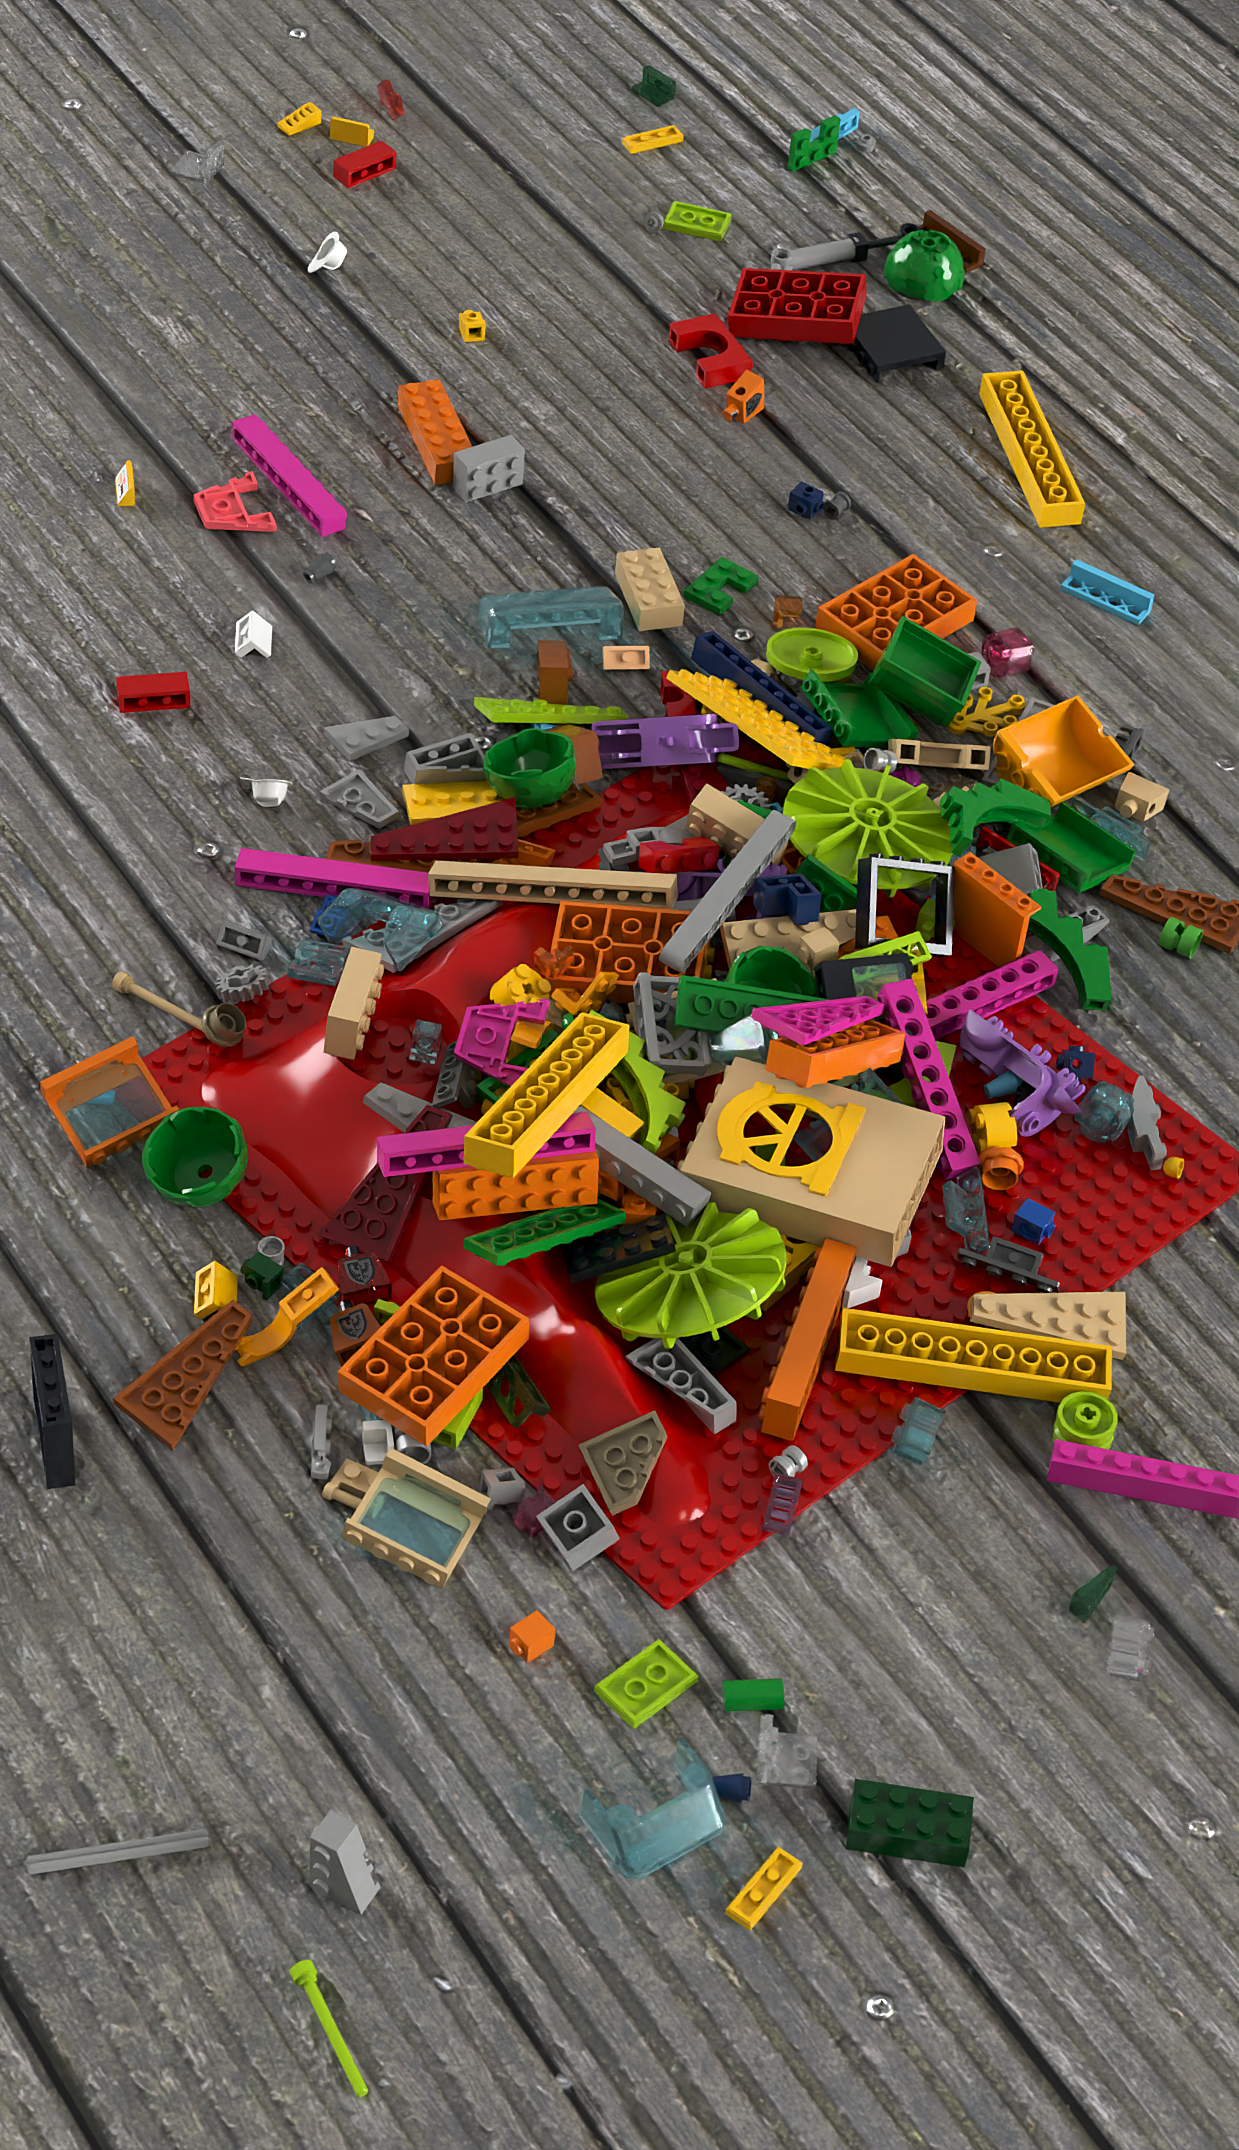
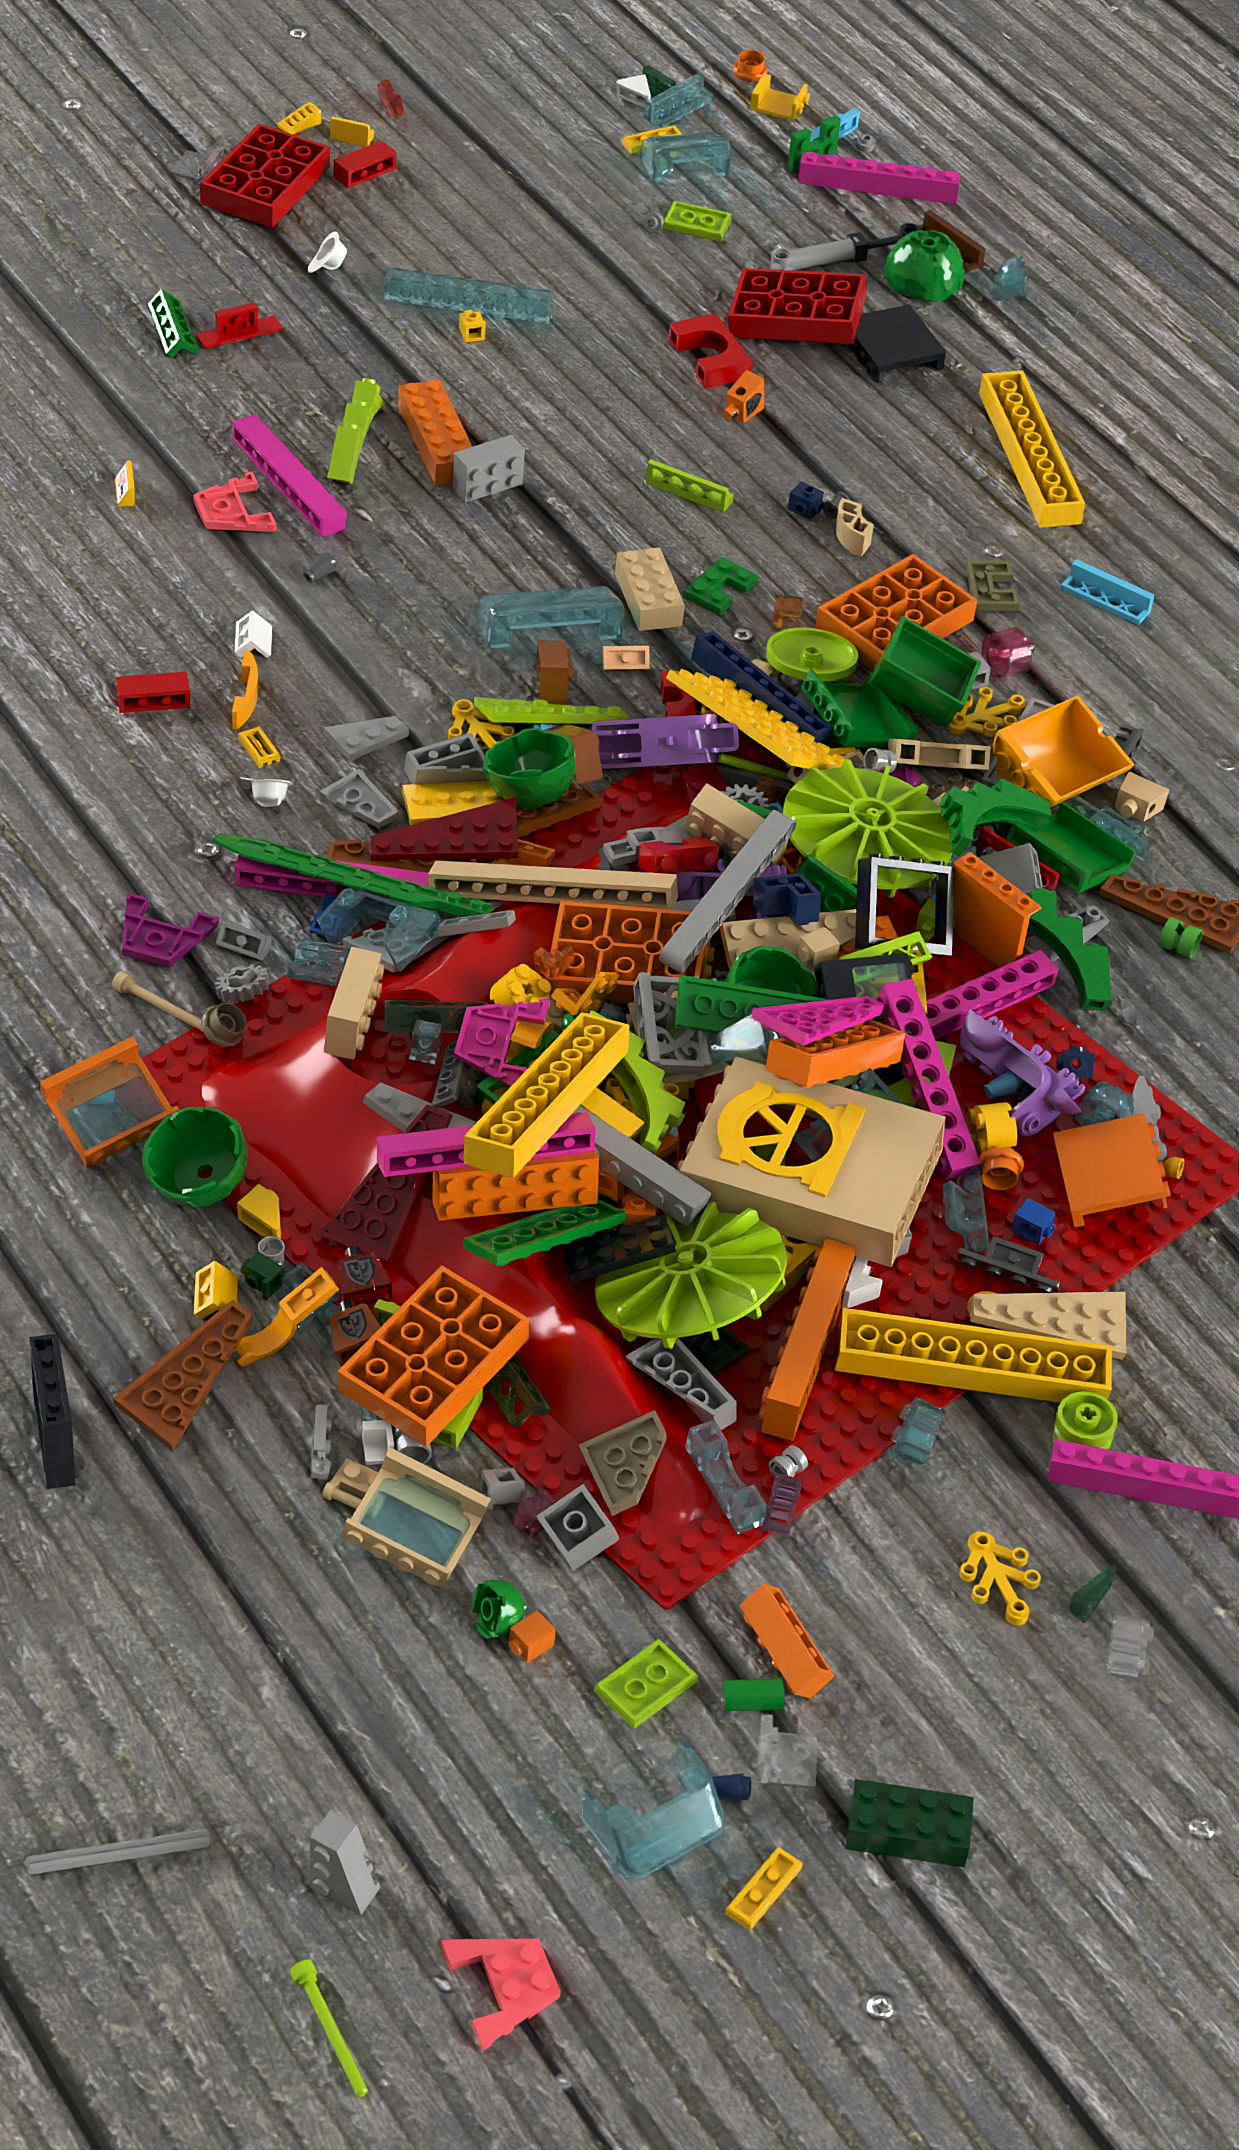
(157, 940): none -> magenta wing
(172, 324): none -> green fence
(236, 325): none -> red bracket
(244, 706): none -> light orange slope
(247, 737): none -> yellow tile
(261, 1211): none -> yellow slope
(265, 175): none -> red brick
(351, 434): none -> lime arch
(352, 876): none -> green plate
(403, 1014): none -> fence
(465, 711): none -> yellow plant
(468, 294): none -> clear light blue brick
(476, 923): none -> light grey tile
(498, 1607): none -> green cylinder
(516, 1975): none -> coral wing
(634, 90): none -> white slope
(662, 151): none -> clear light blue windscreen
(674, 100): none -> clear light blue fence
(688, 486): none -> lime fence
(710, 1454): none -> clear light blue arch
(750, 66): none -> orange piece
(777, 102): none -> yellow panel
(786, 1641): none -> orange brick
(852, 528): none -> tan brick
(879, 177): none -> dark pink brick
(981, 577): none -> olive plate
(999, 1573): none -> yellow plant
(1013, 277): none -> clear light blue cylinder
(1110, 1166): none -> orange panel

